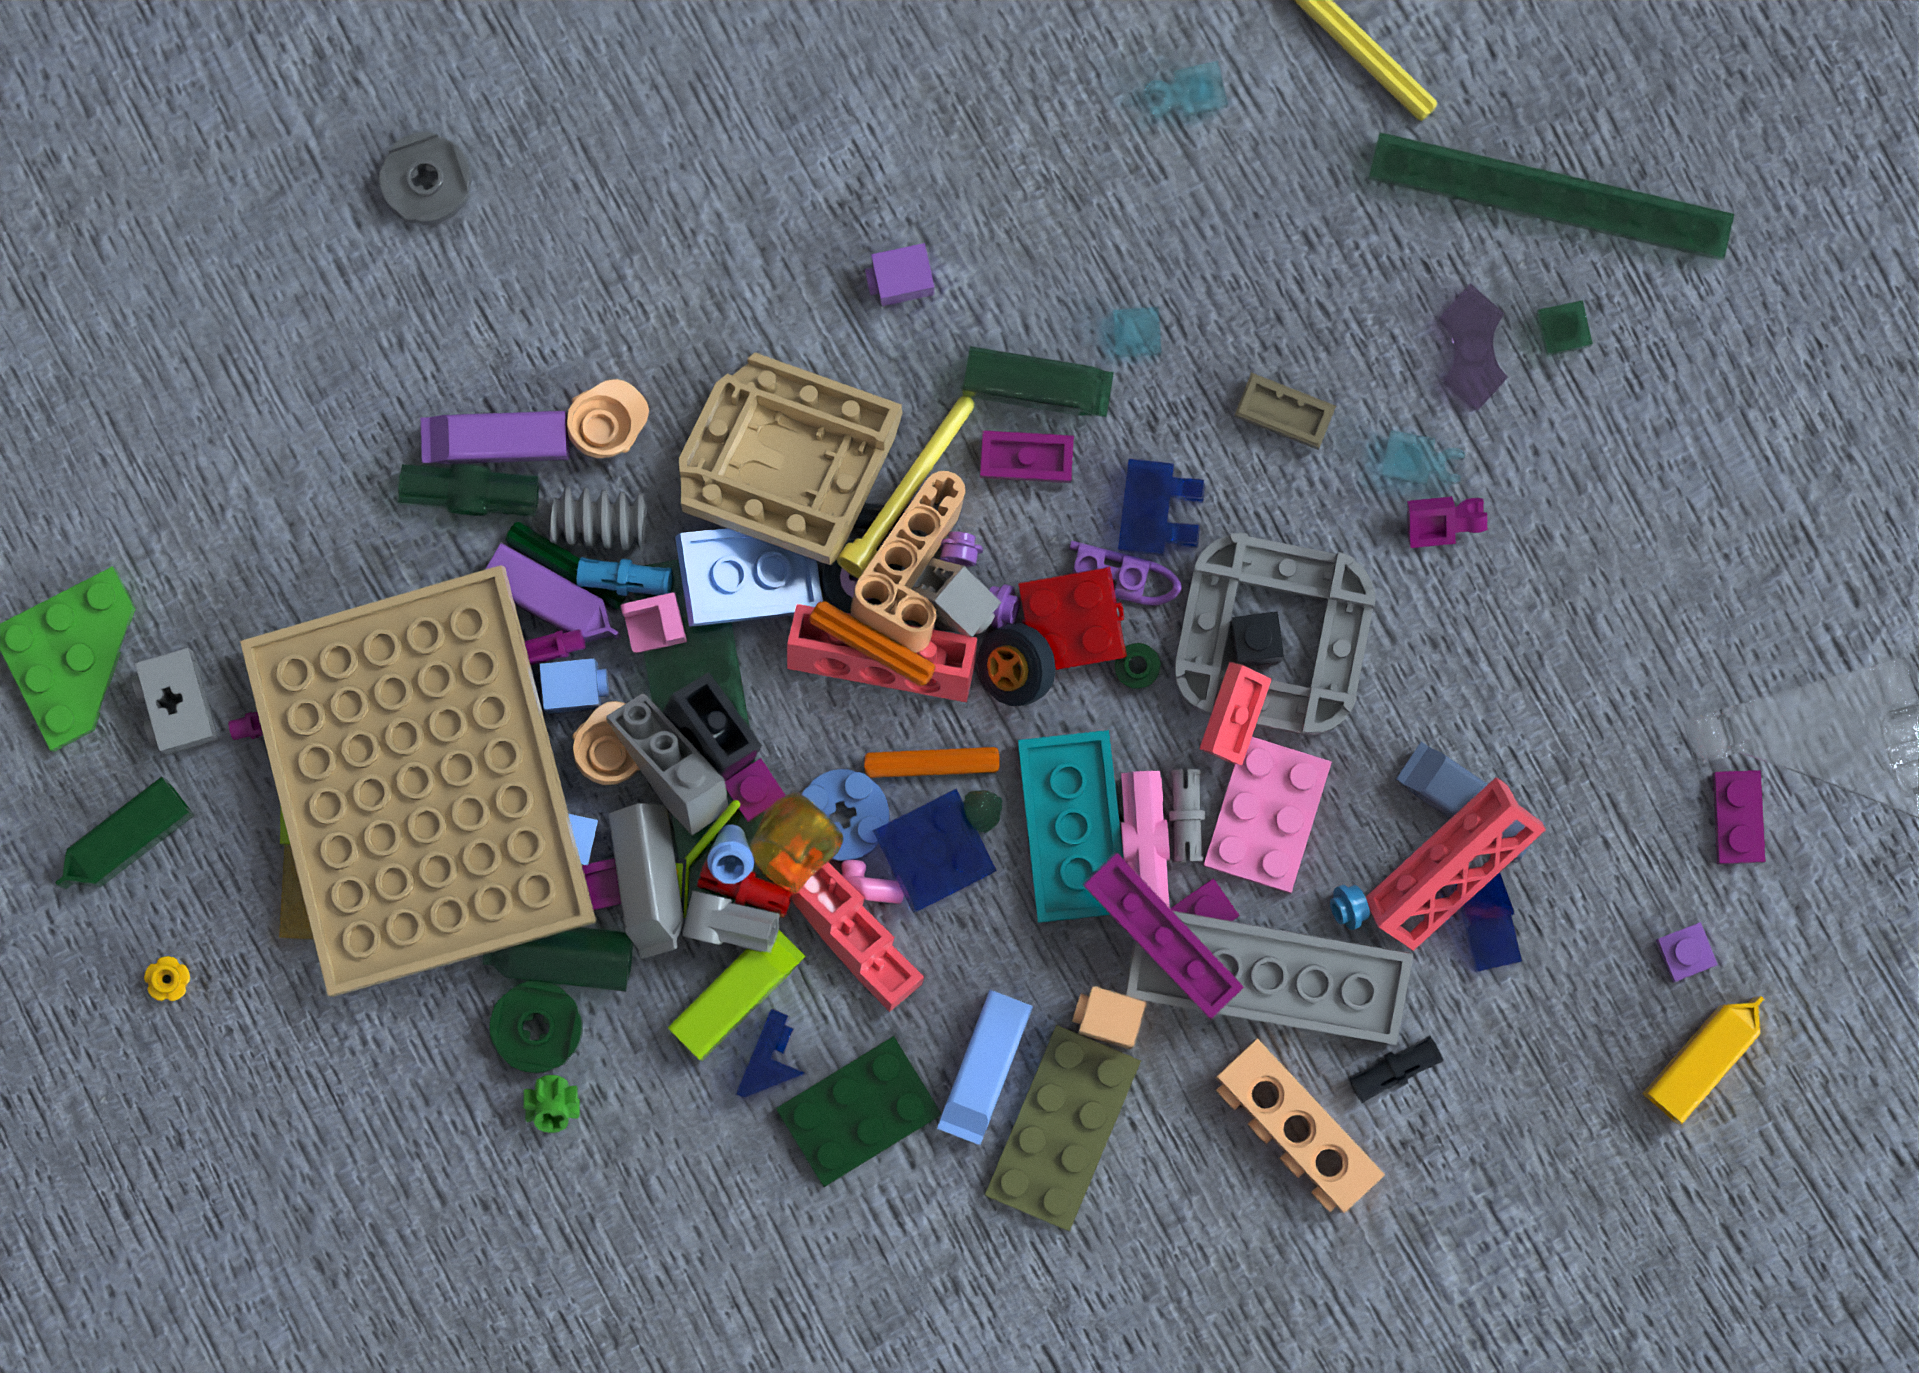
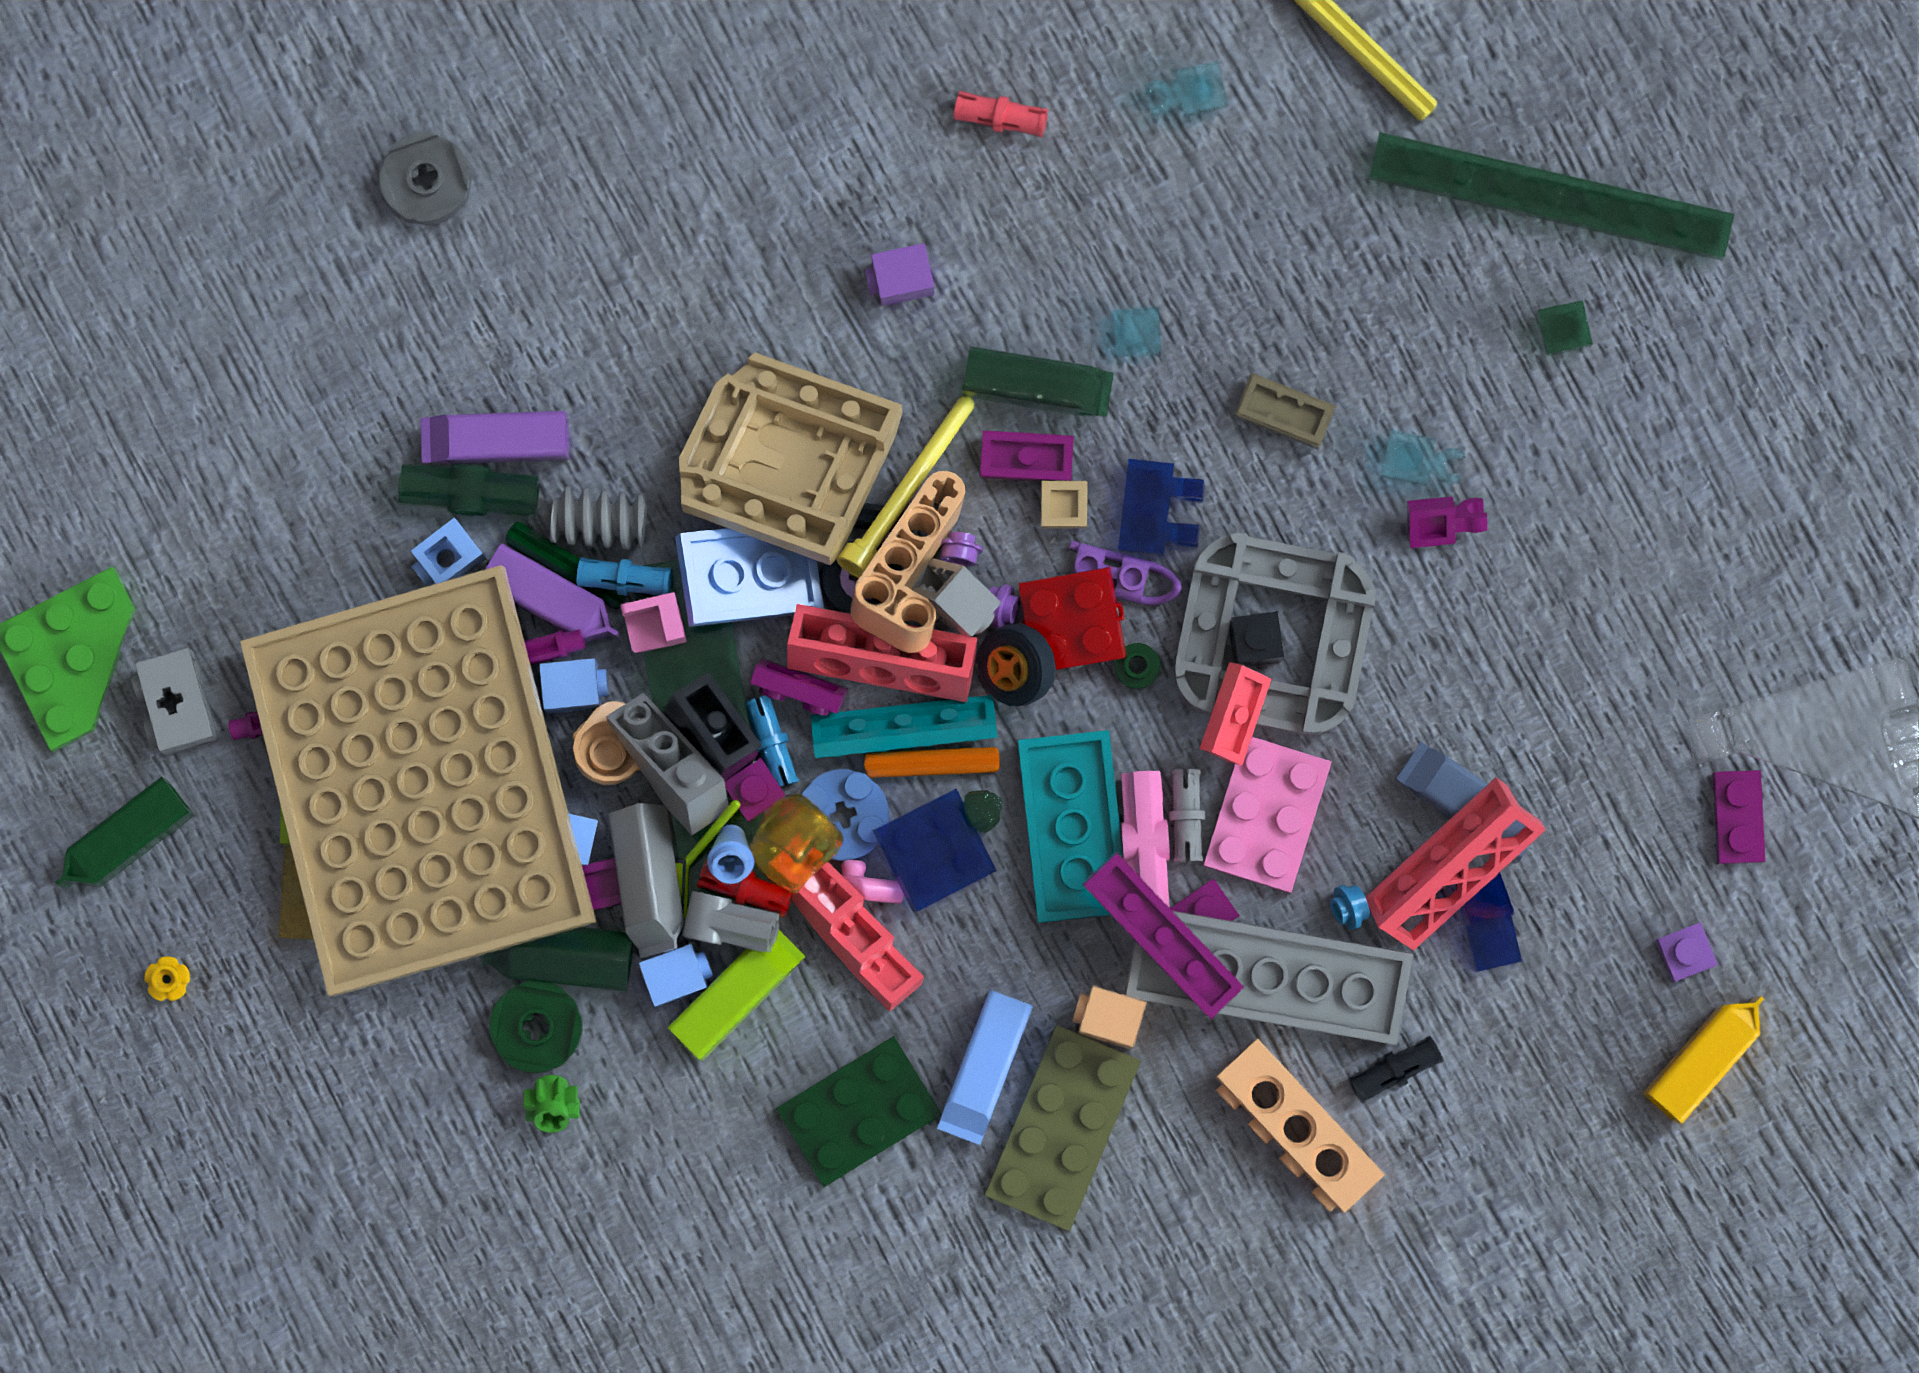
(448, 538): none -> light blue brick
(606, 418): light nougat hat -> none
(676, 975): none -> light blue brick
(763, 1071): clear blue slope -> none
(773, 741): none -> dark azure pin
(815, 693): none -> magenta plate
(872, 643): orange axle -> none
(903, 726): none -> teal plate
(1000, 114): none -> coral pin
(1064, 505): none -> tan plate
(1474, 369): clear purple tile -> none

